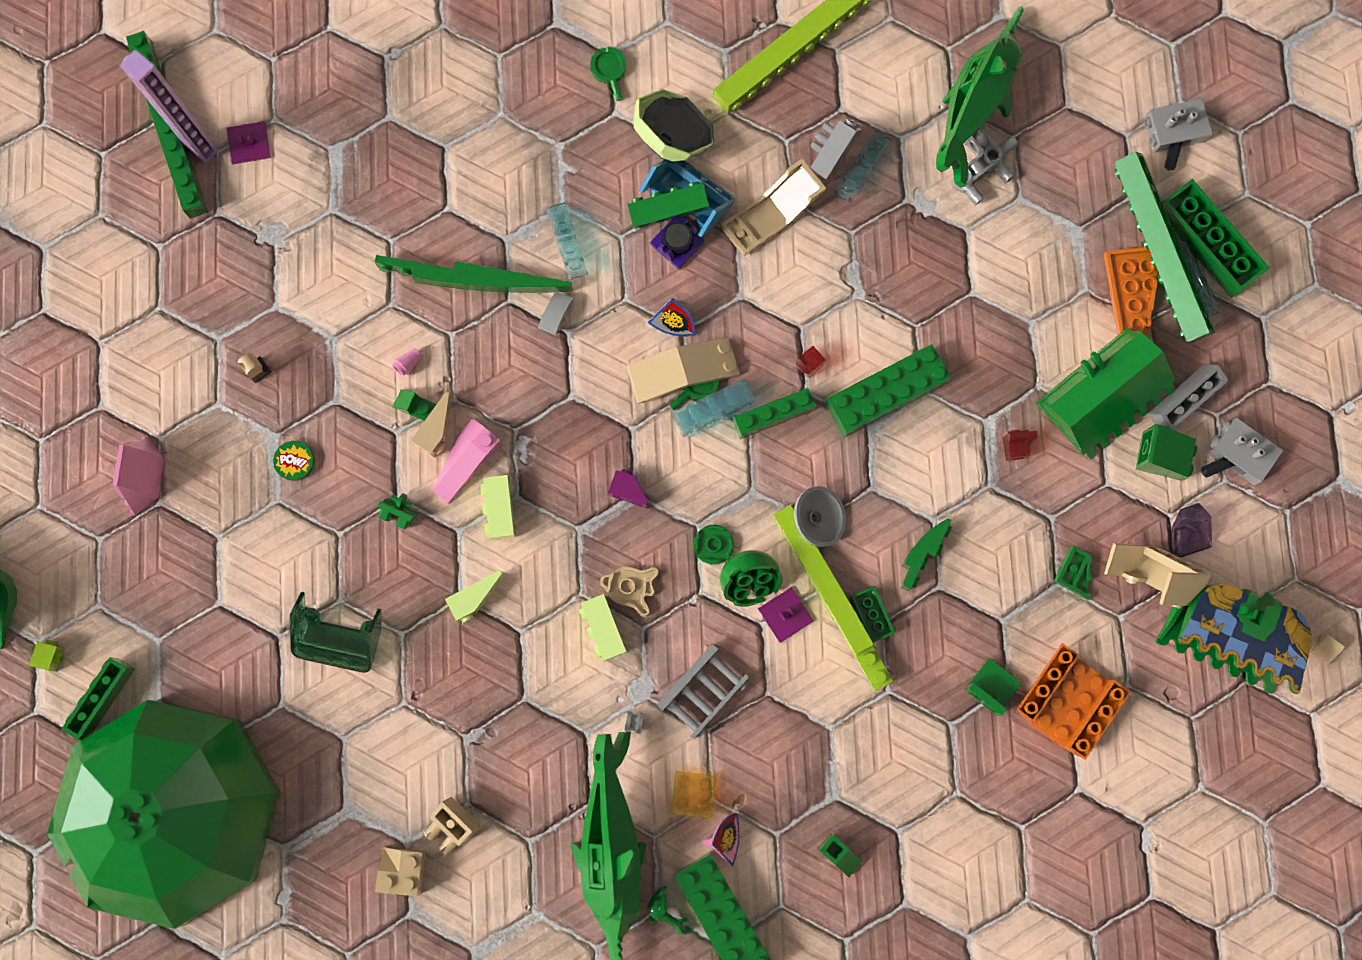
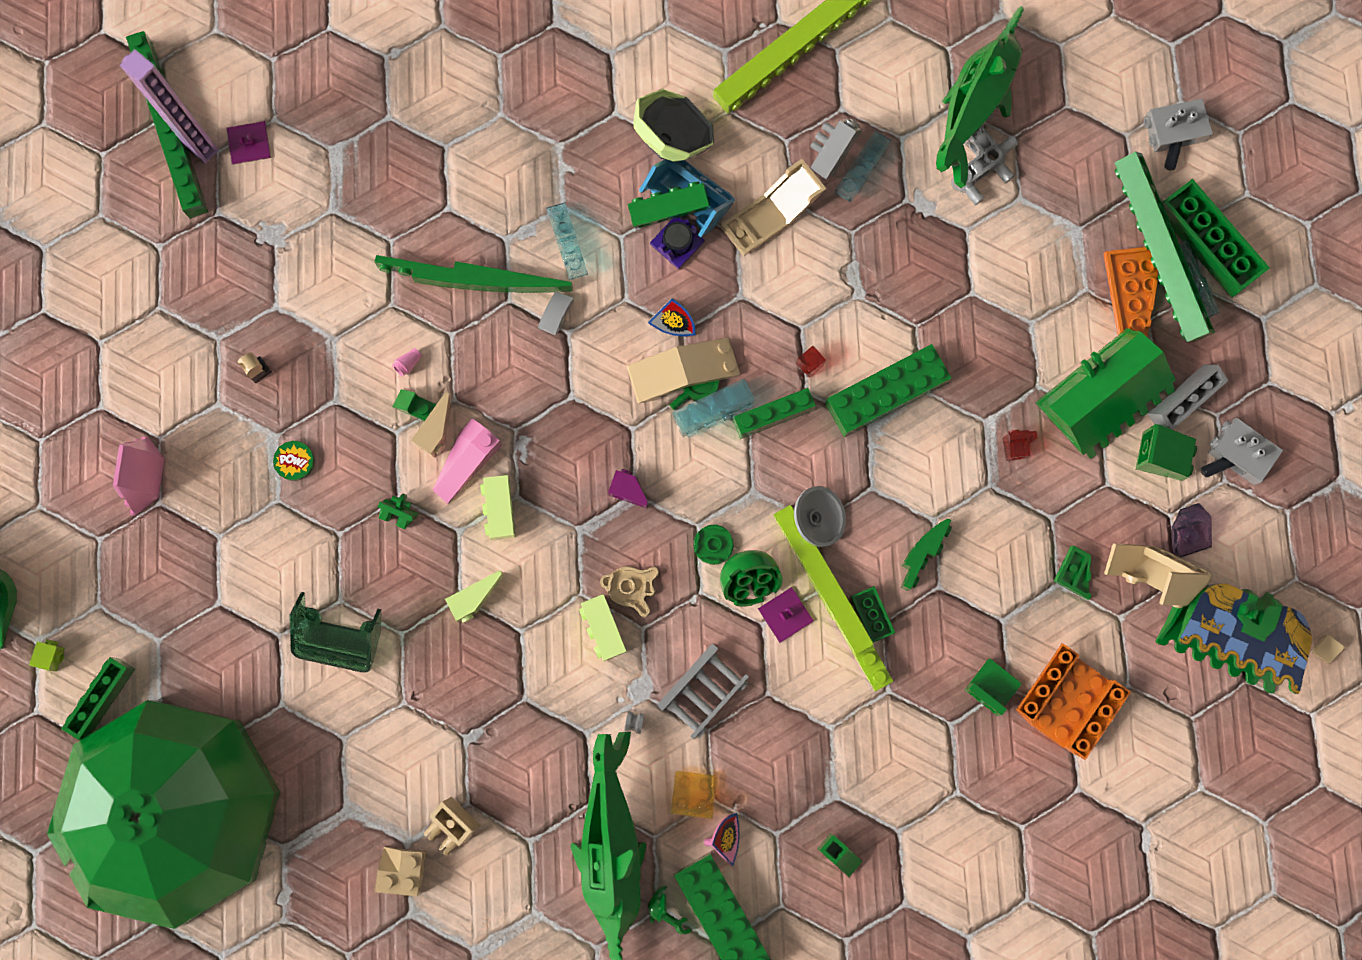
(608, 67): green piece -> none

